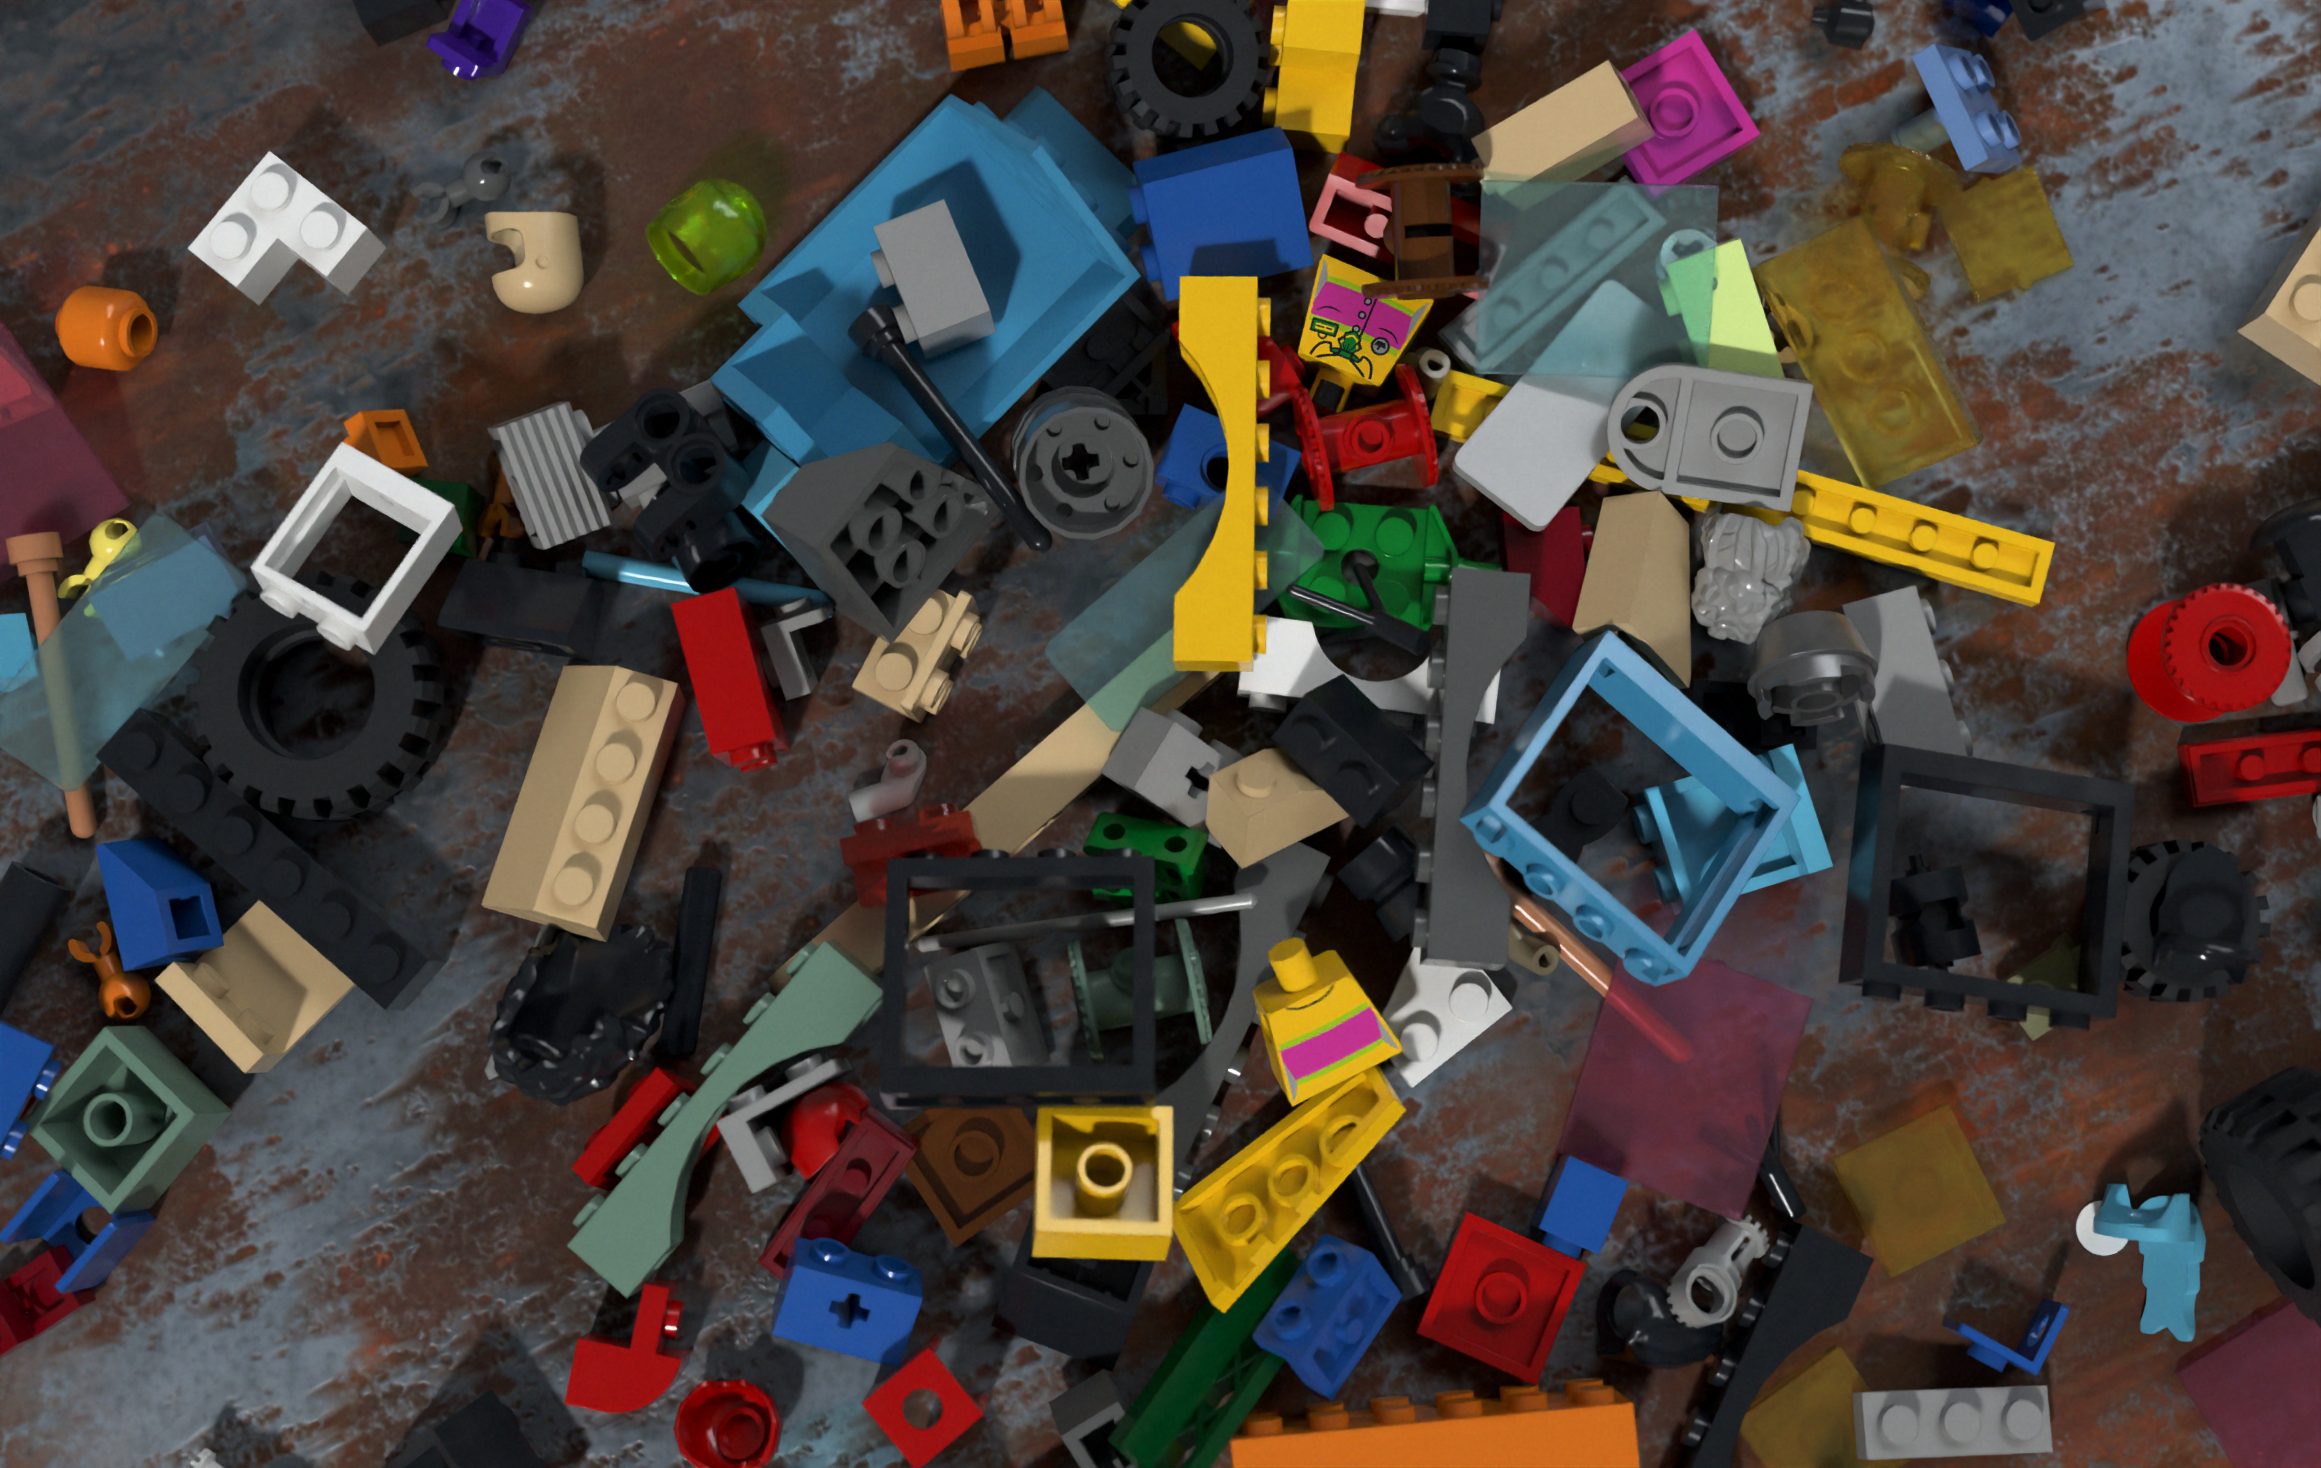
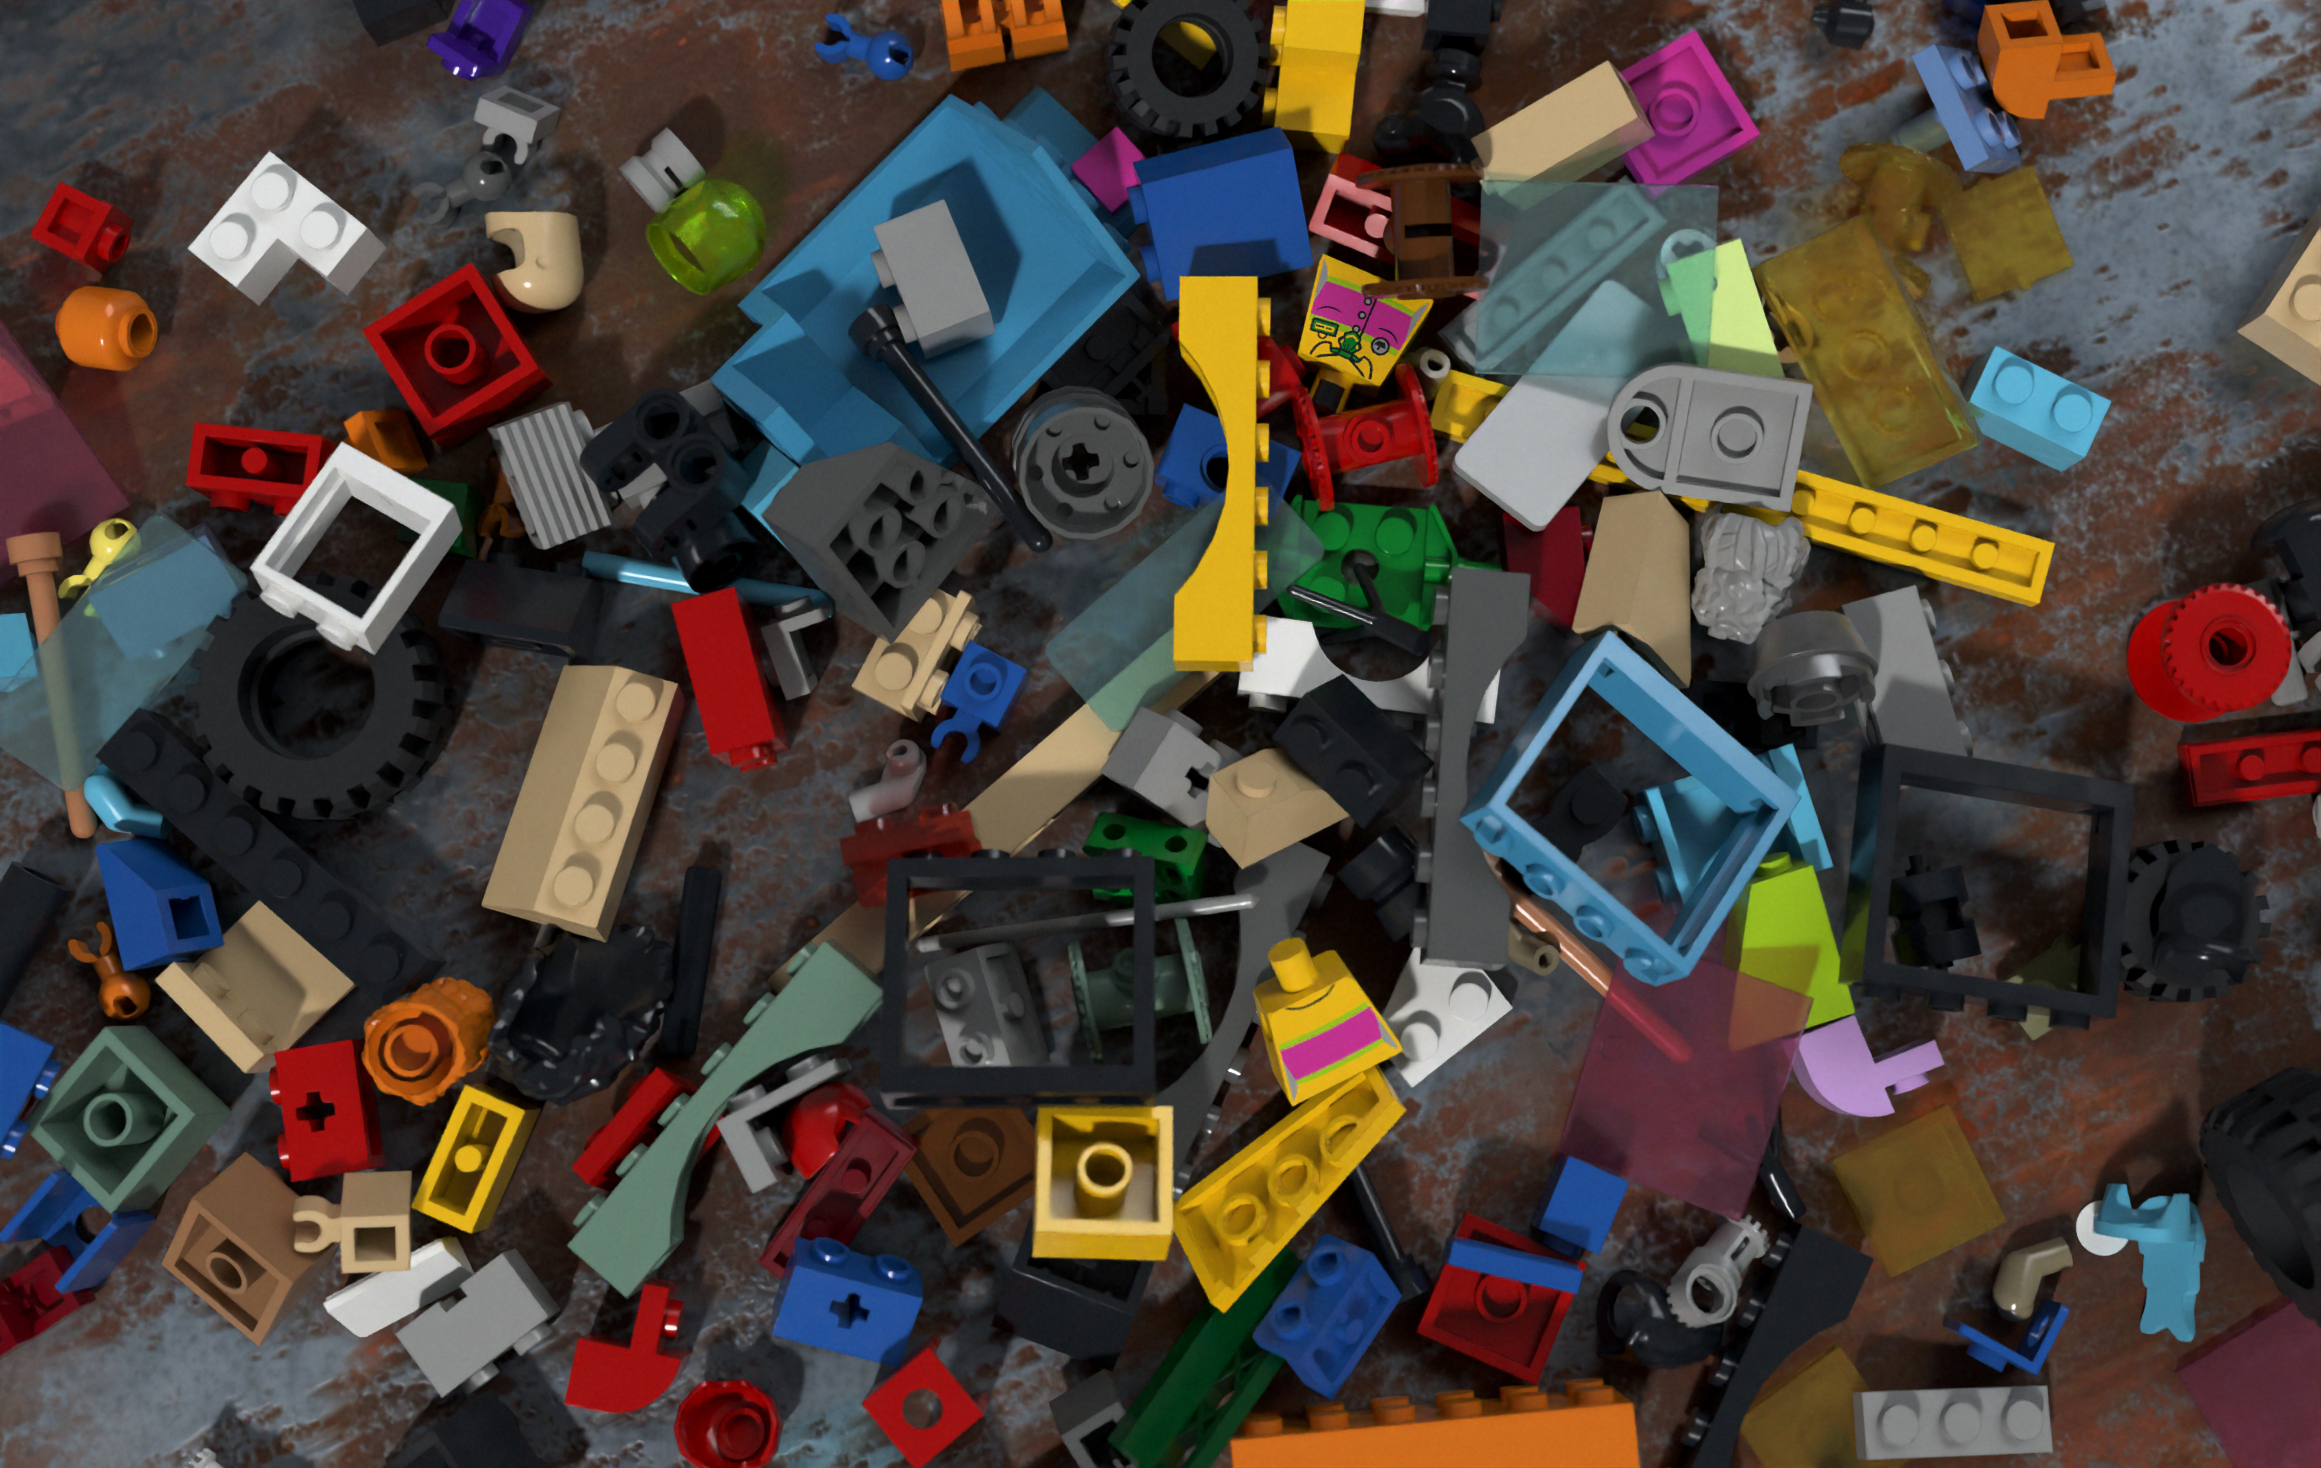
(83, 228): none -> red bracket
(118, 811): none -> medium azure arm
(241, 1249): none -> medium nougat slope
(254, 466): none -> red brick
(341, 1141): none -> red brick
(370, 1222): none -> tan brick
(395, 1294): none -> white slope
(428, 1039): none -> orange hair
(457, 357): none -> red brick
(462, 1339): none -> light grey brick
(476, 1158): none -> yellow brick
(518, 116): none -> light grey tile
(648, 175): none -> light grey wheel
(880, 52): none -> blue arm
(982, 693): none -> blue brick
(1108, 171): none -> dark pink tile
(1512, 1264): none -> blue tile
(1785, 936): none -> lime slope
(1845, 1078): none -> lavender brick
(2021, 1275): none -> dark tan arm
(2033, 409): none -> medium azure brick
(2034, 63): none -> orange brick

